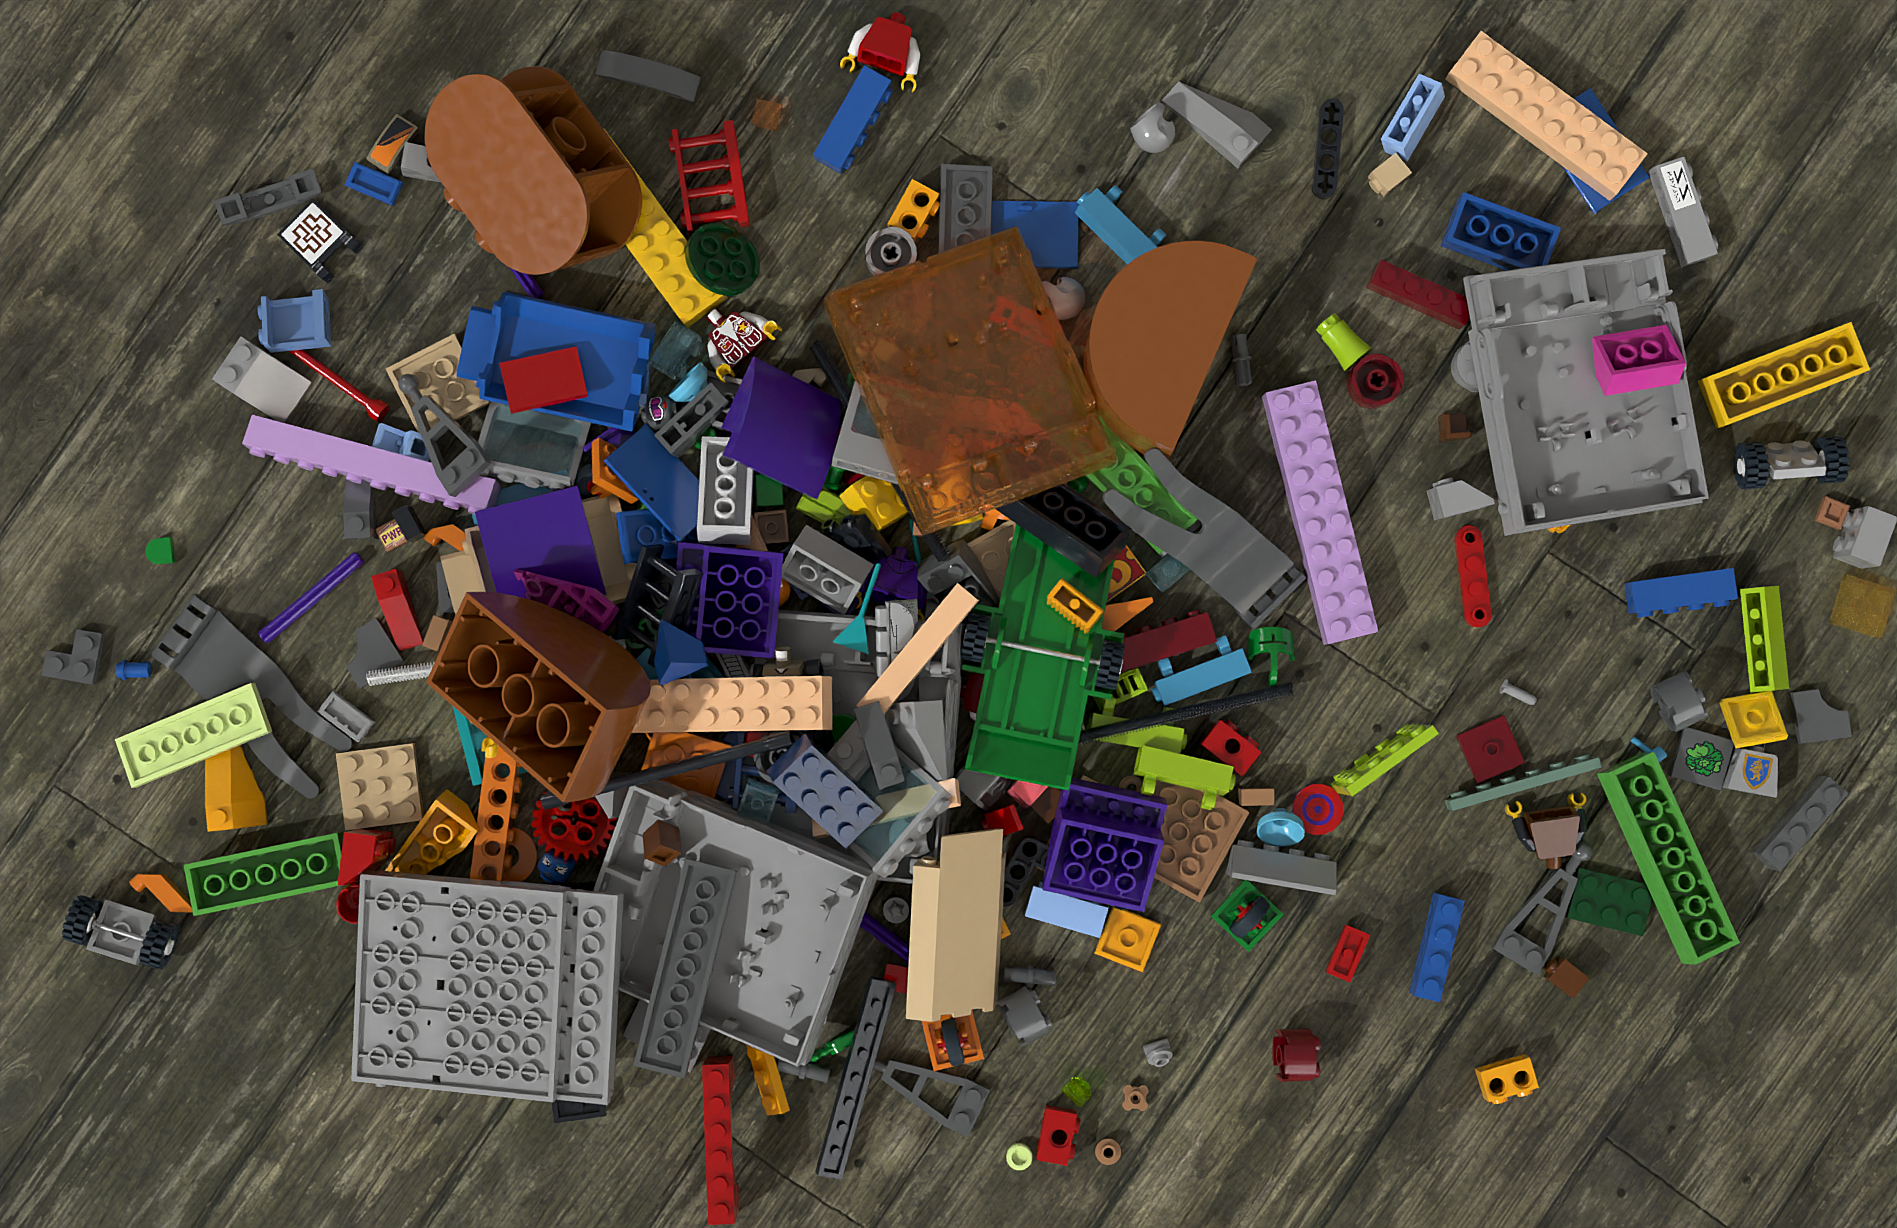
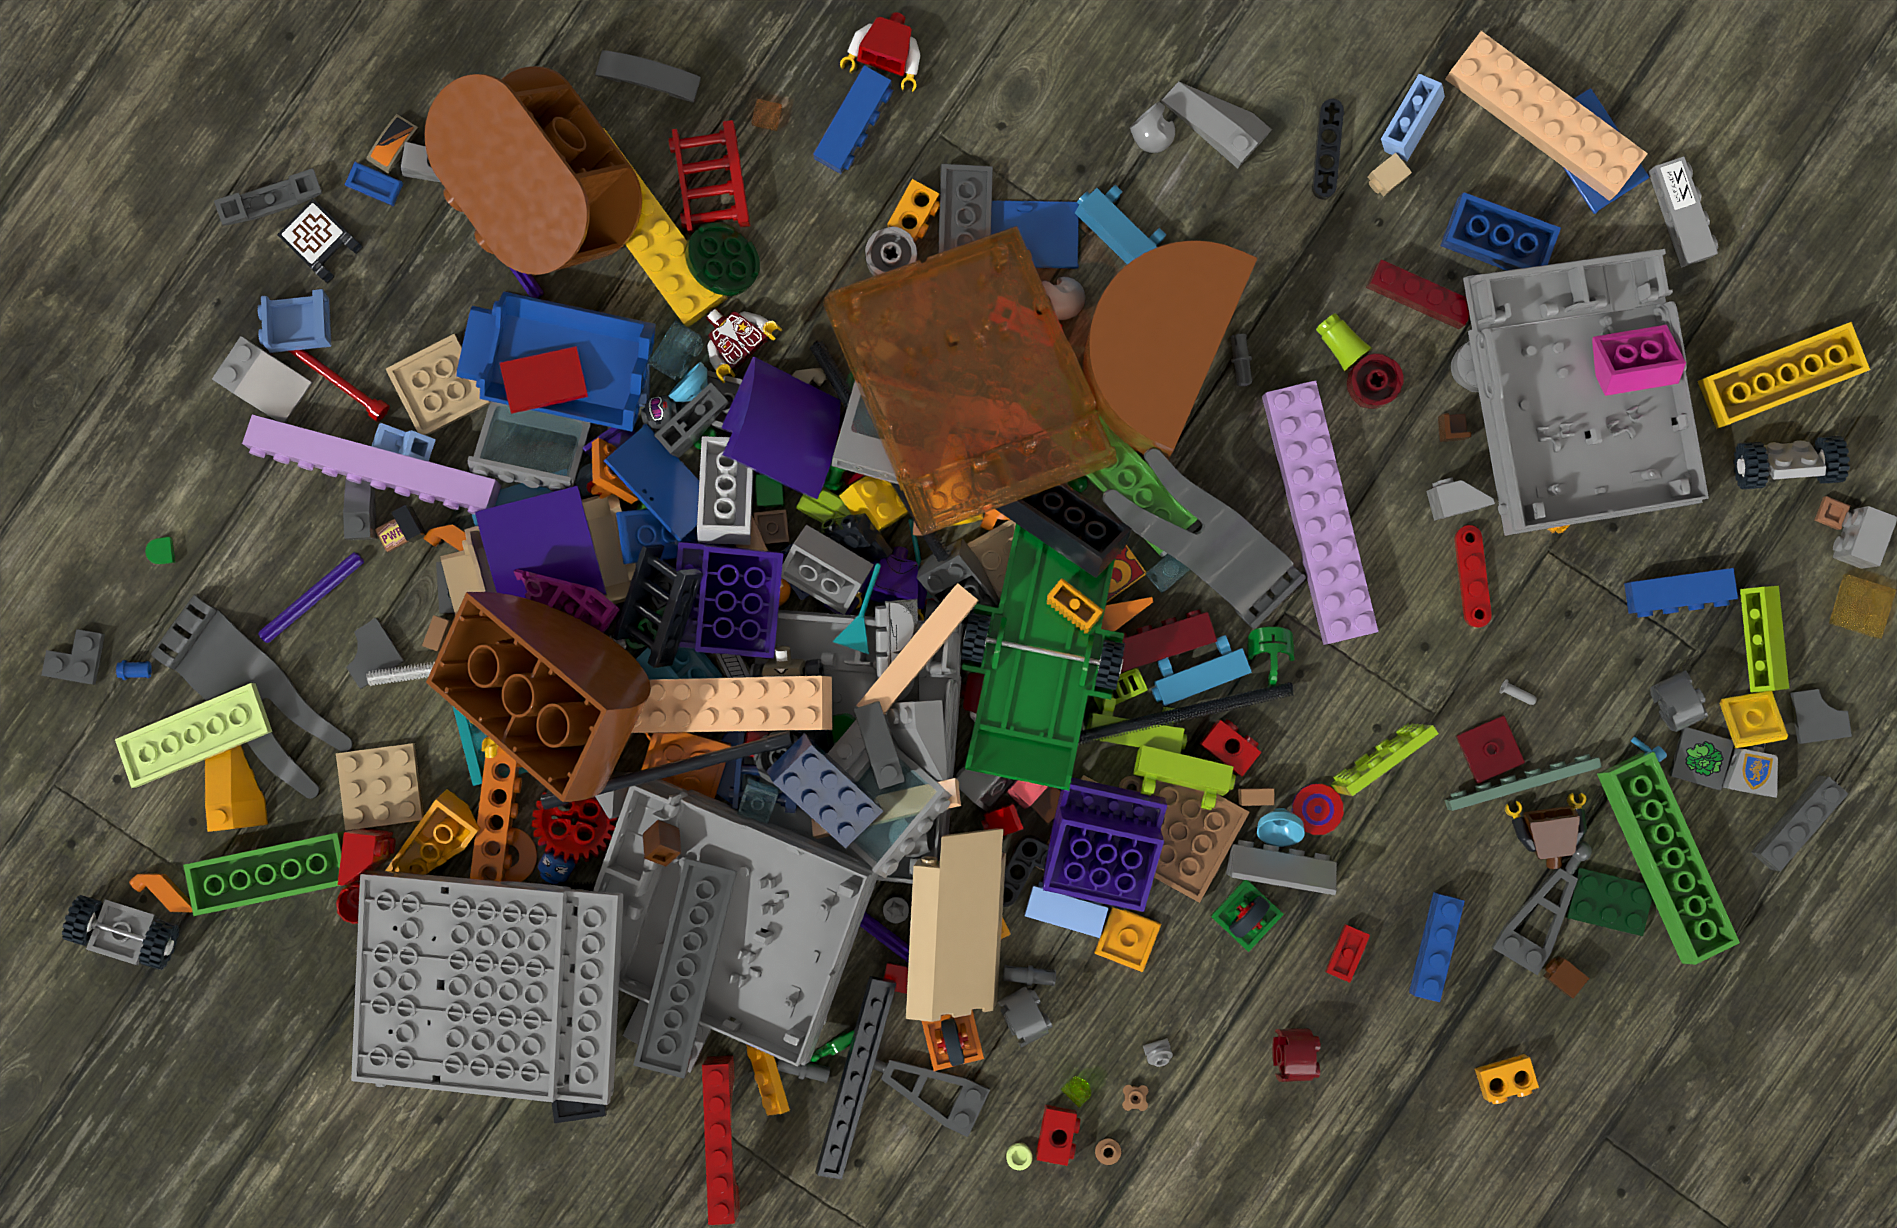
(346, 716): light grey plate -> none
(398, 608): red slope -> none
(466, 465): dark grey plate -> none
(677, 653): blue slope -> none

